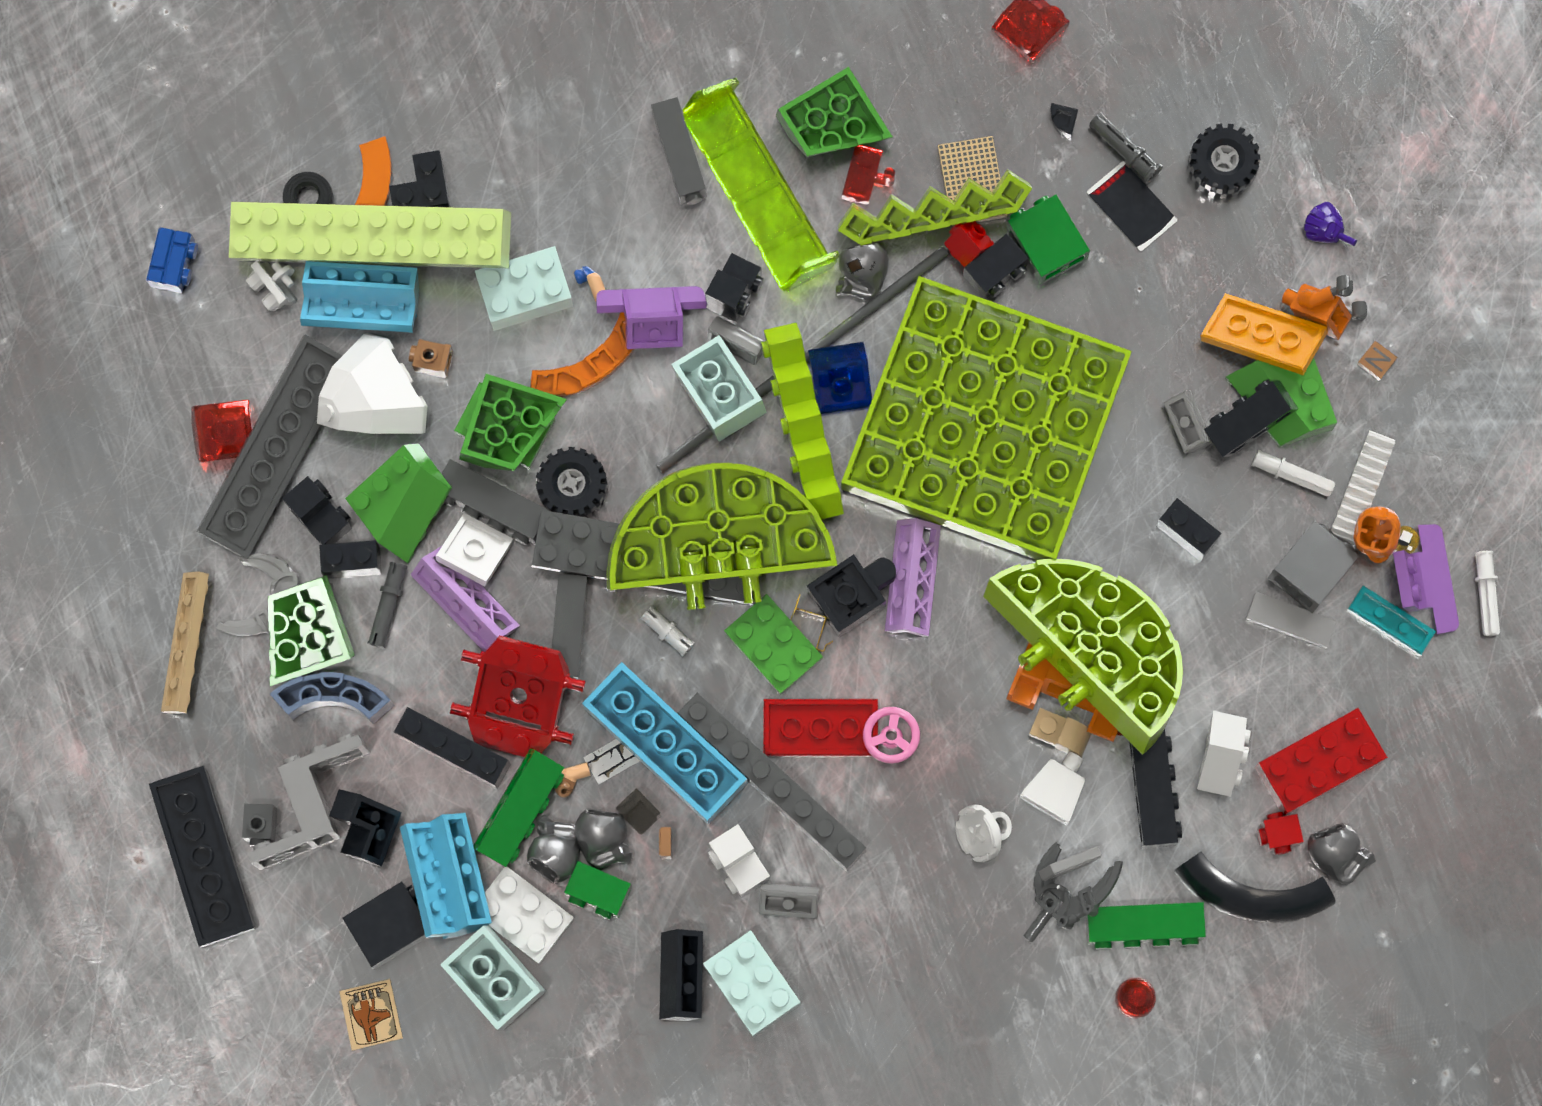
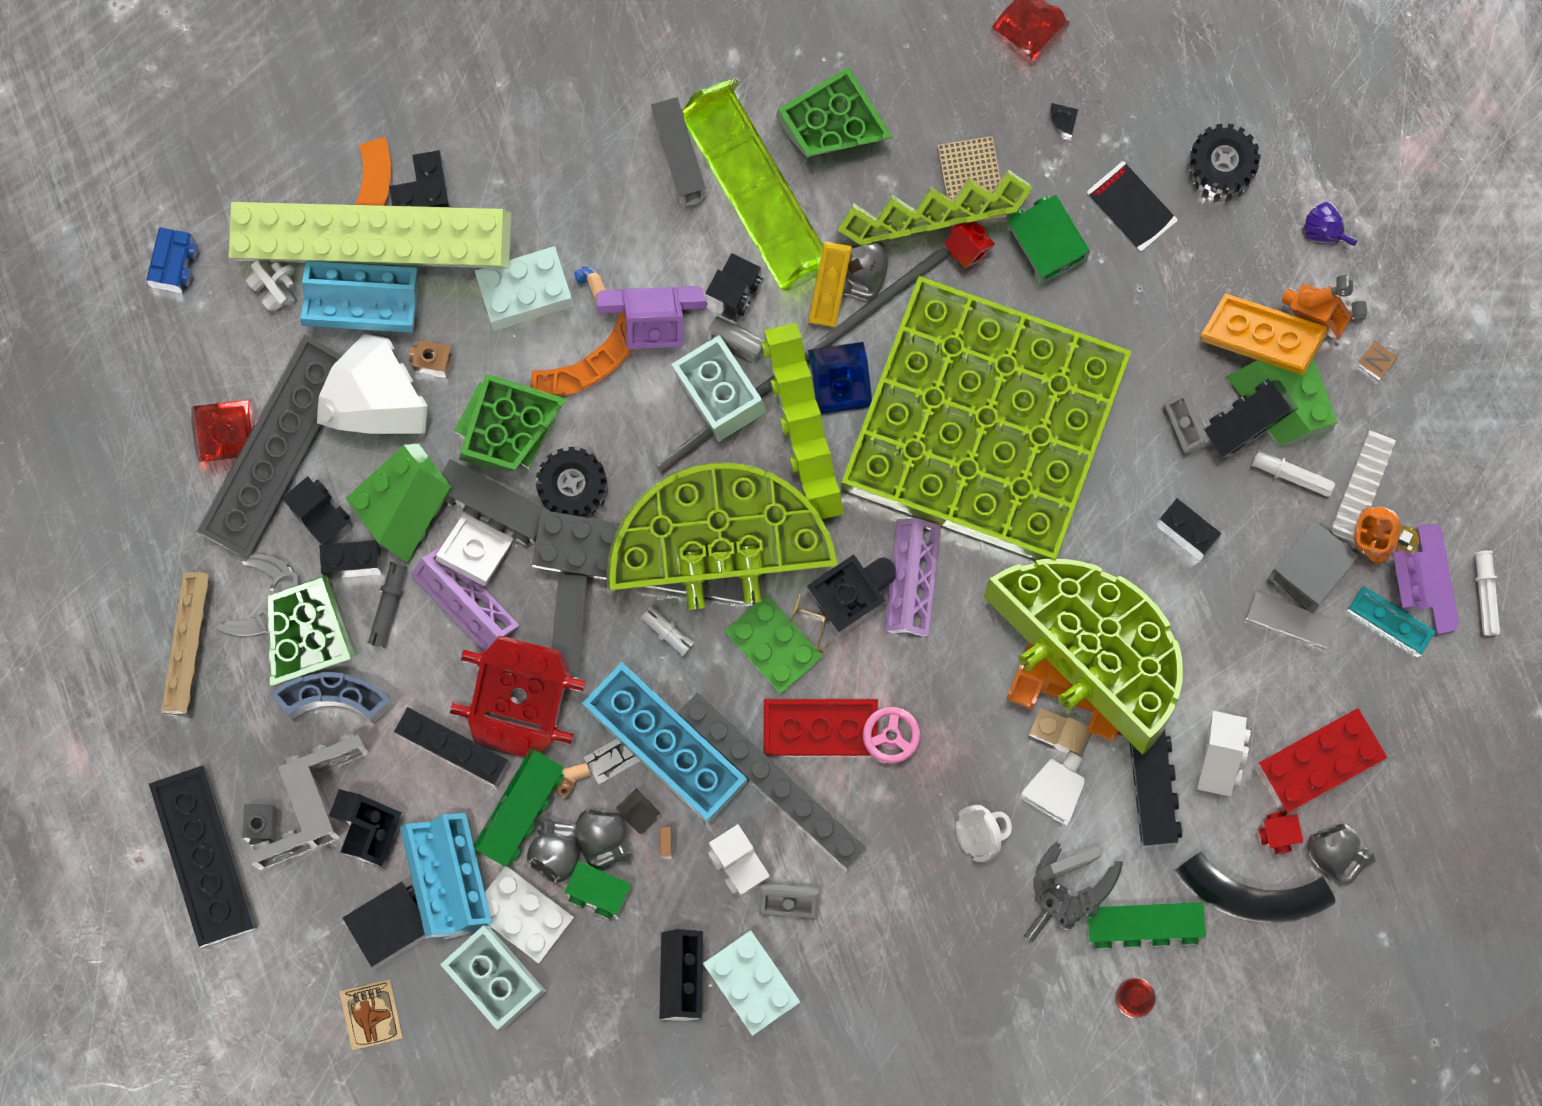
(304, 180): black tyre -> none
(829, 284): none -> yellow tile
(864, 174): clear red plate -> none
(996, 267): black brick -> none
(1134, 156): dark grey pin -> none

